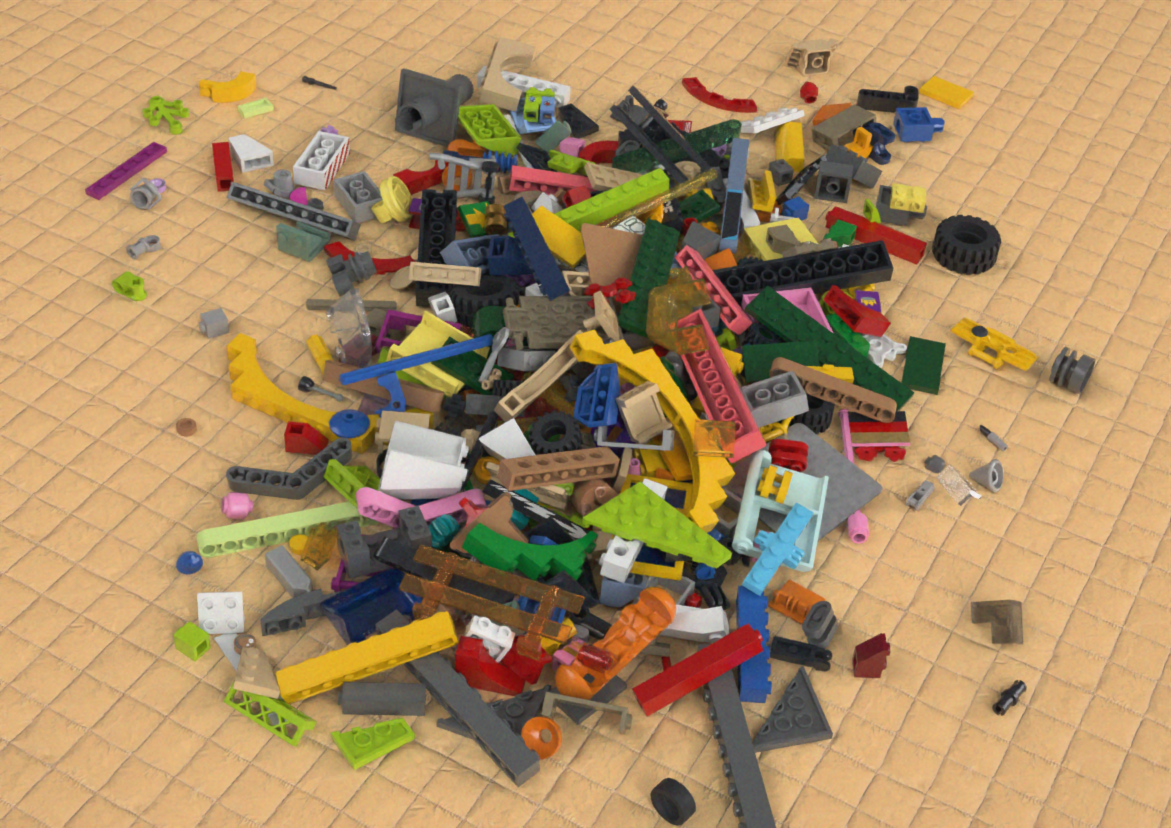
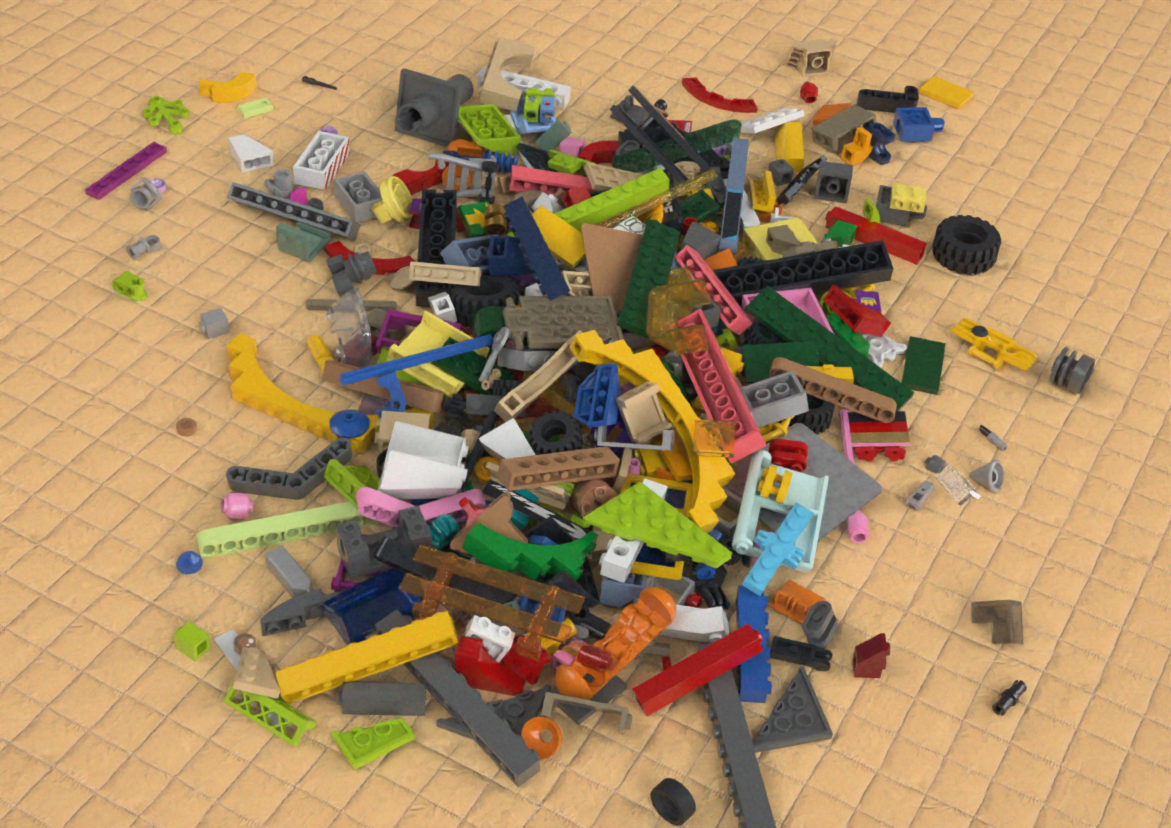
(221, 612): white hinge -> none
(223, 166): red brick -> none
(297, 544): yellow tile -> none
(304, 439): red slope -> none
(307, 384): hinge -> none
(319, 546): clear yellow hinge -> none
(579, 123): black wing -> none
(603, 317): tan tile -> none
(611, 290): red plant -> none
(795, 208): blue brick -> none
(862, 170): dark grey wedge -> none

